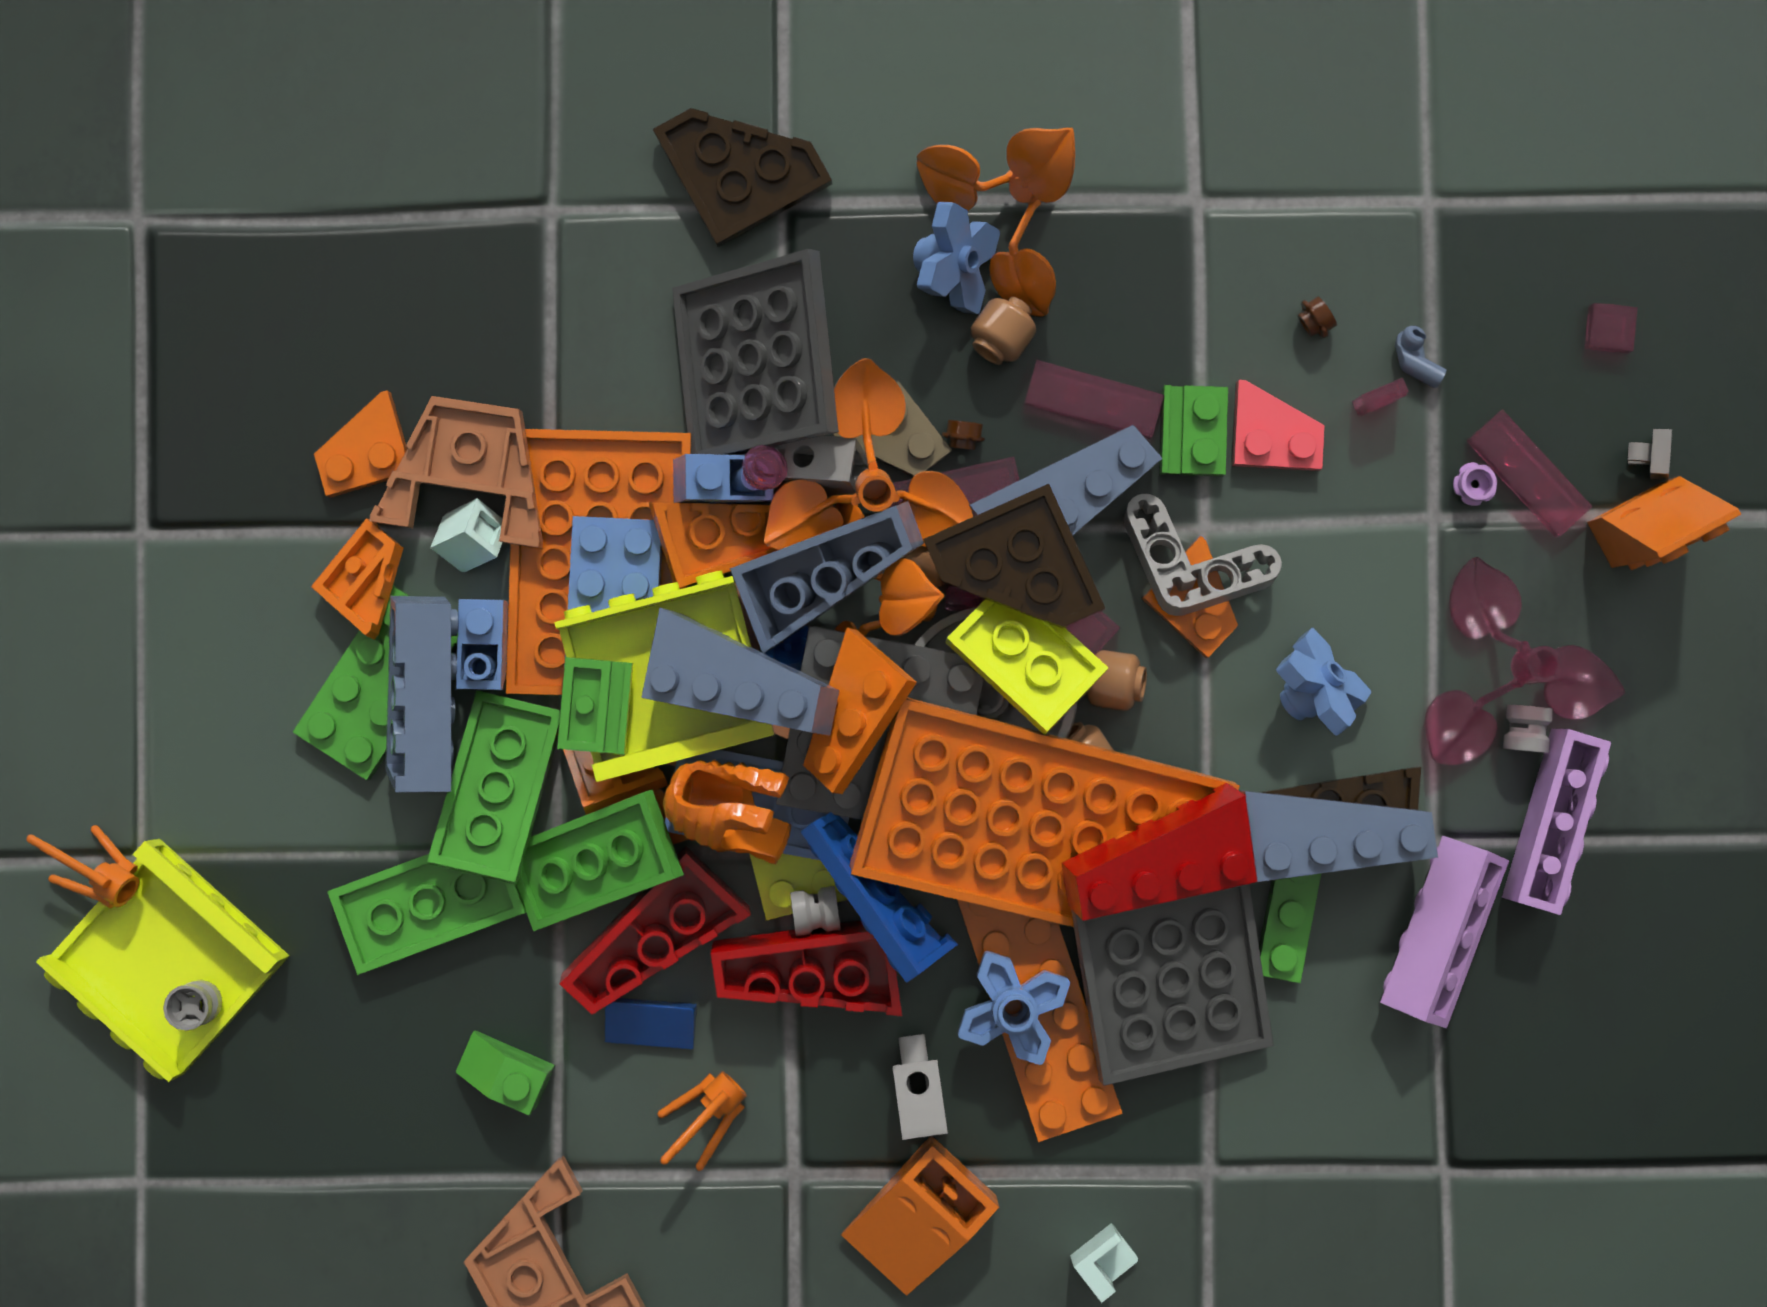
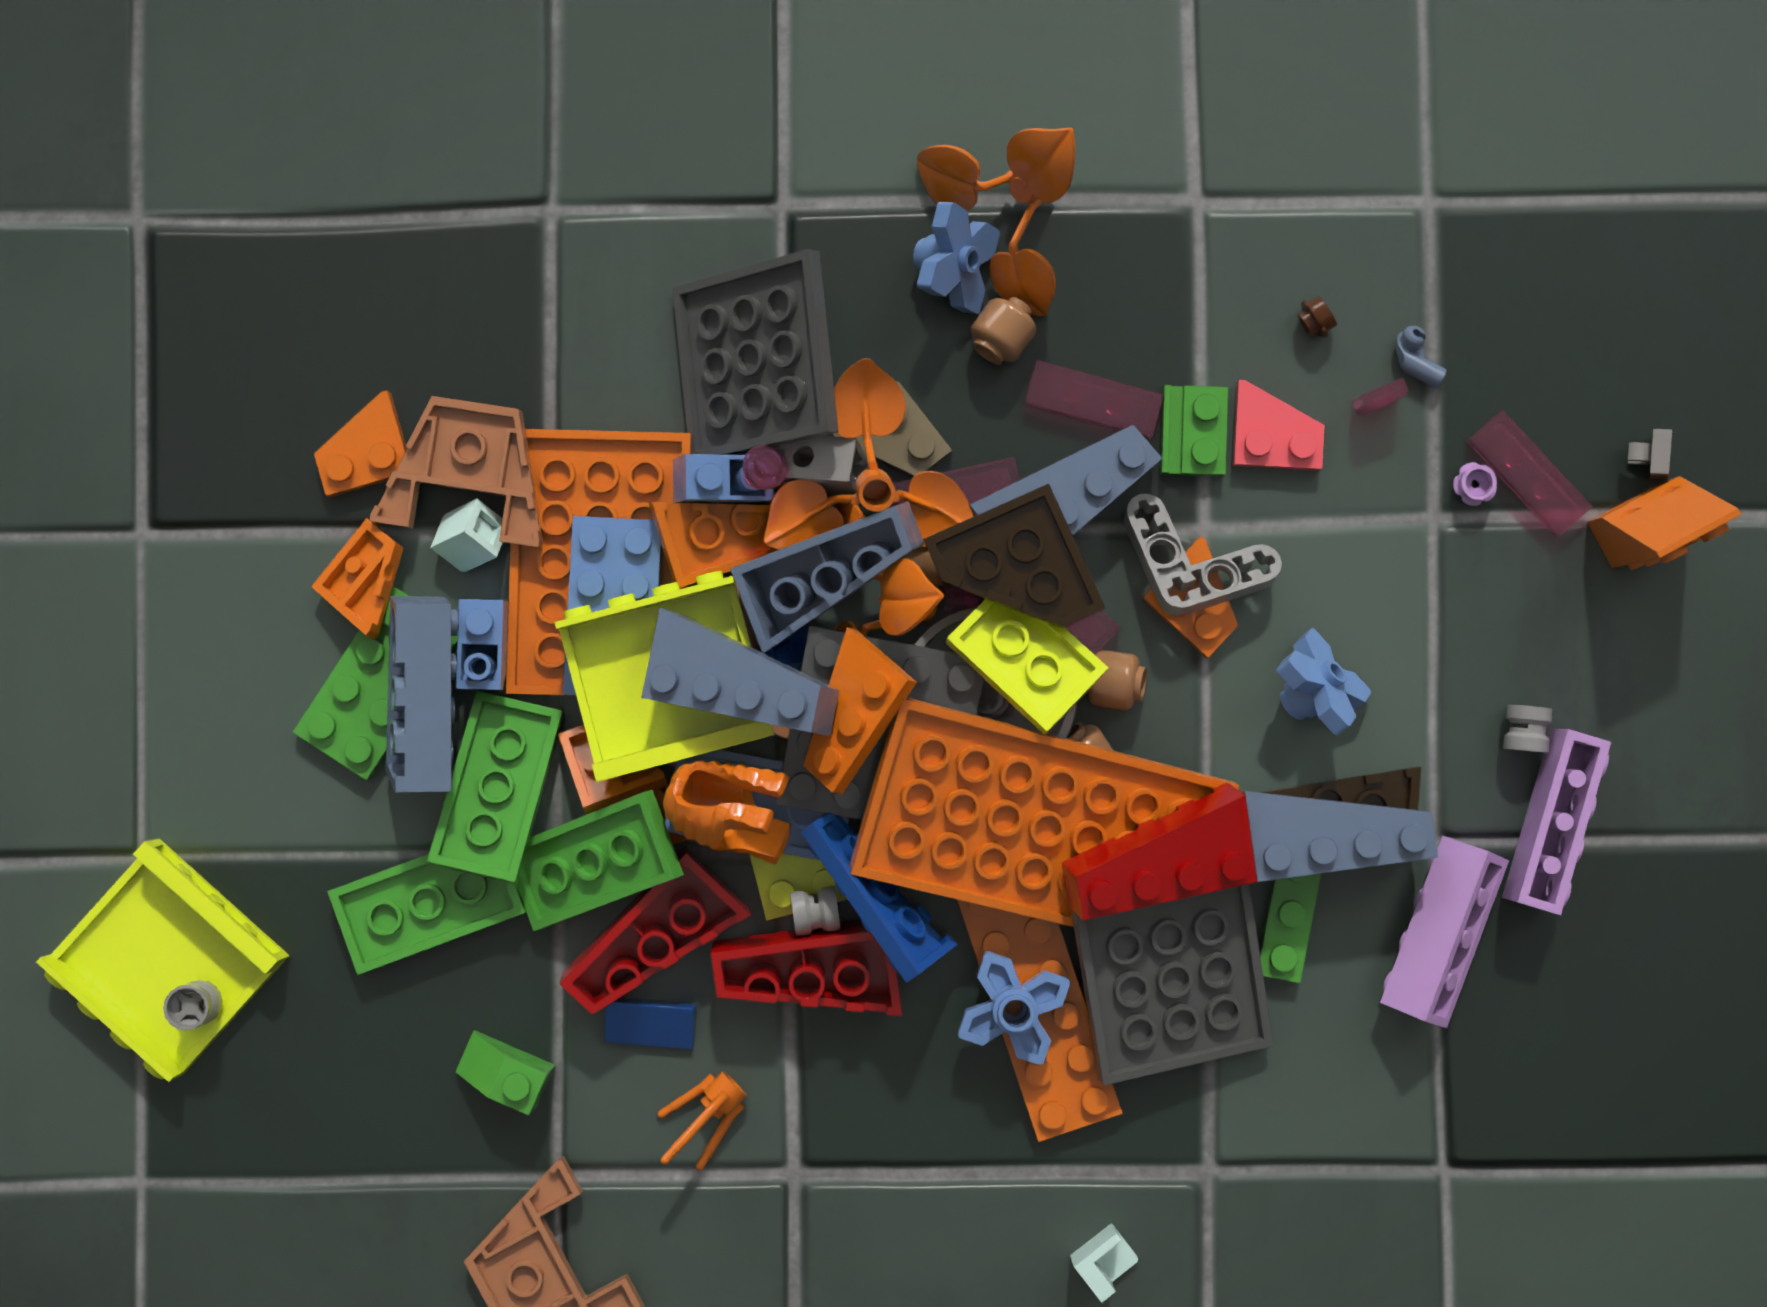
(111, 883): orange plant -> none
(595, 705): bright green plate -> none
(739, 170): dark brown plate -> none
(918, 1113): light grey torso -> none
(921, 1216): orange slope -> none
(963, 434): reddish brown plate -> none
(1574, 677): clear pink plant -> none
(1611, 328): clear pink tile -> none

